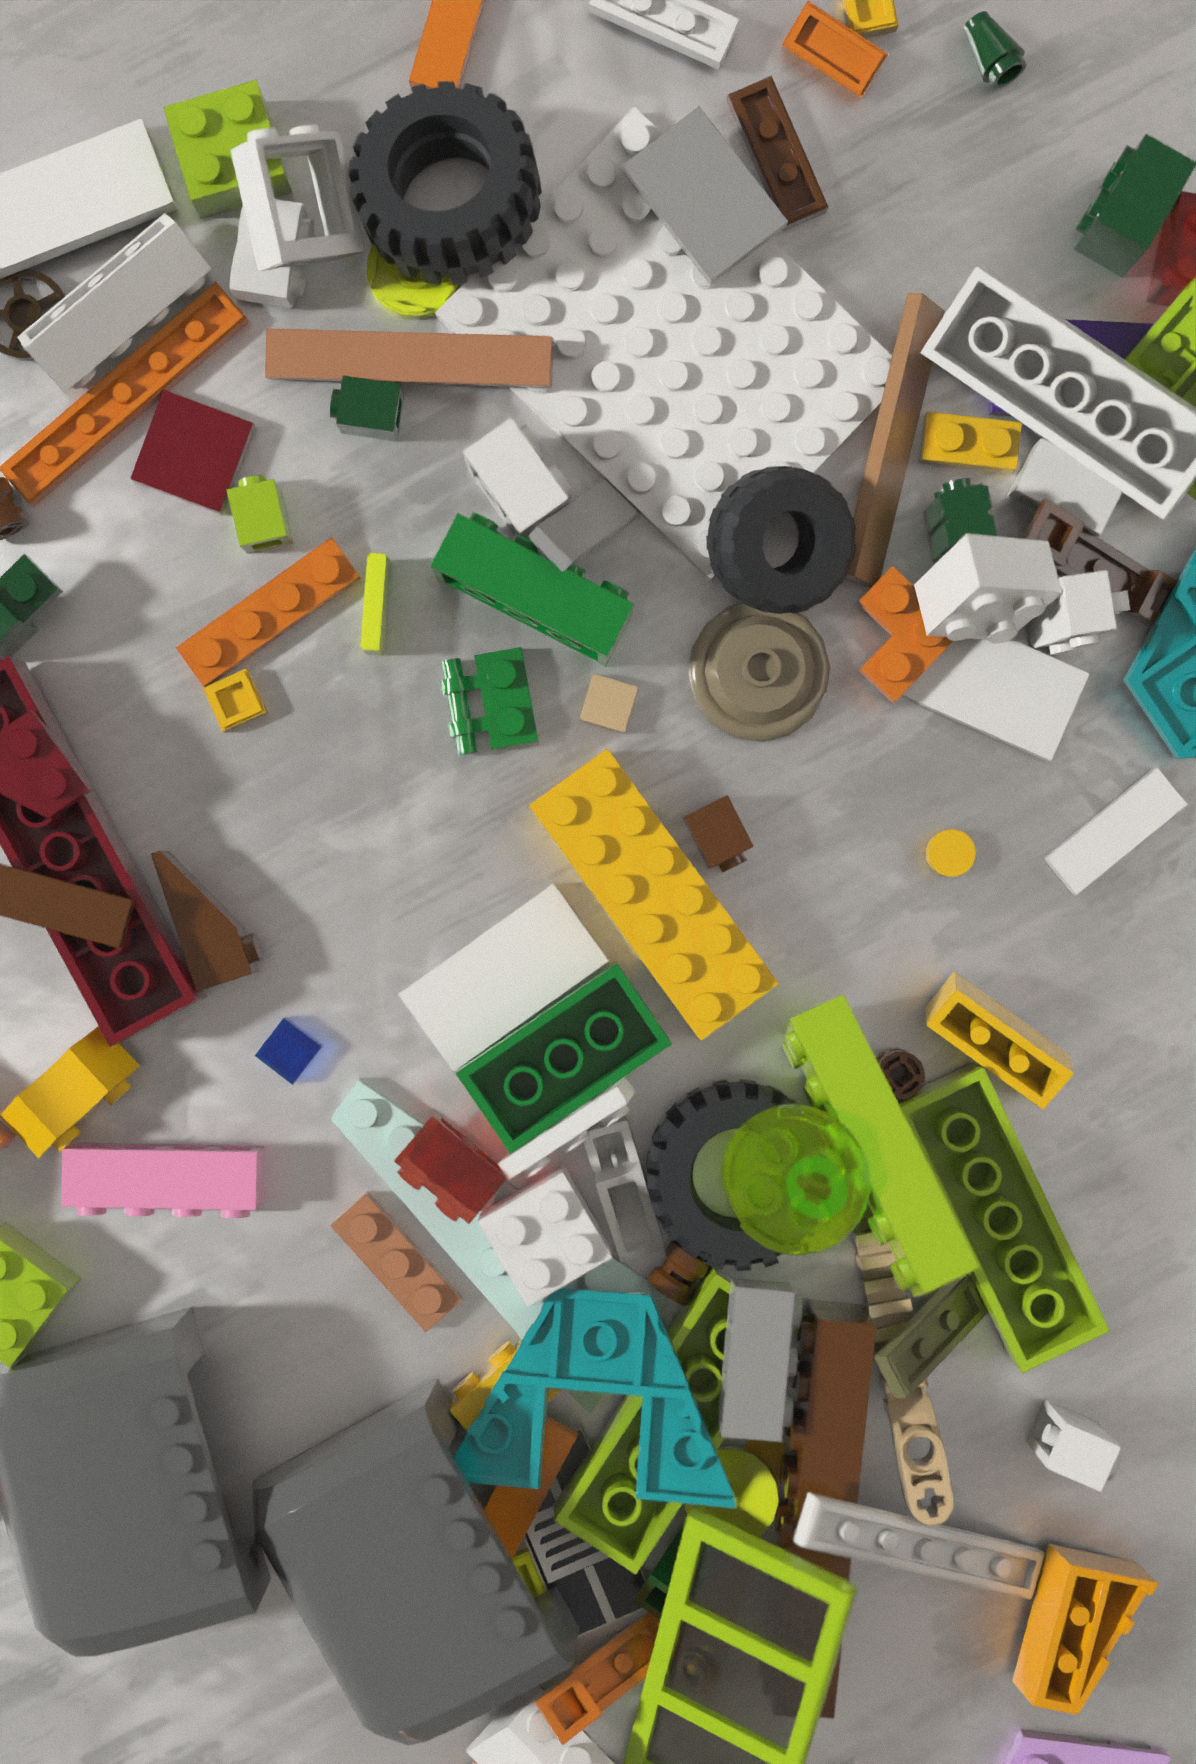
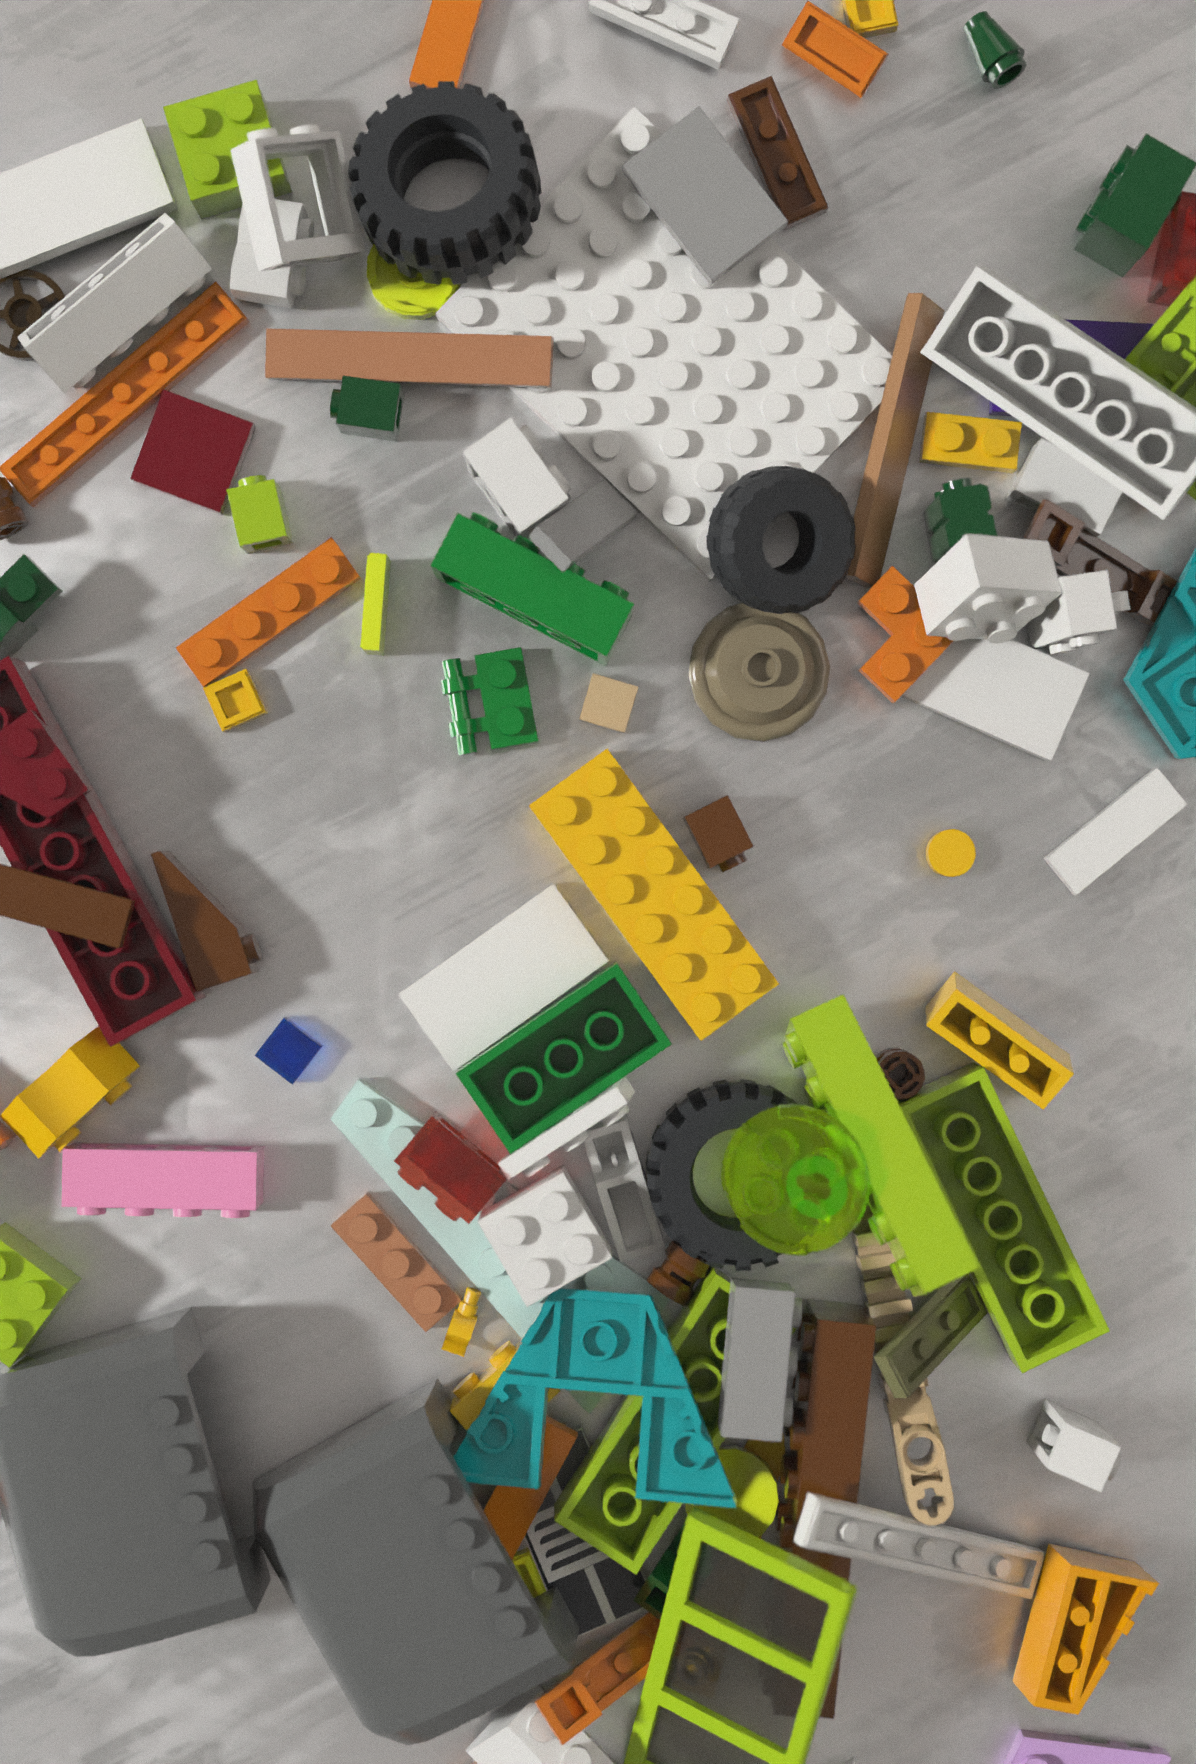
(462, 1323): none -> yellow piece

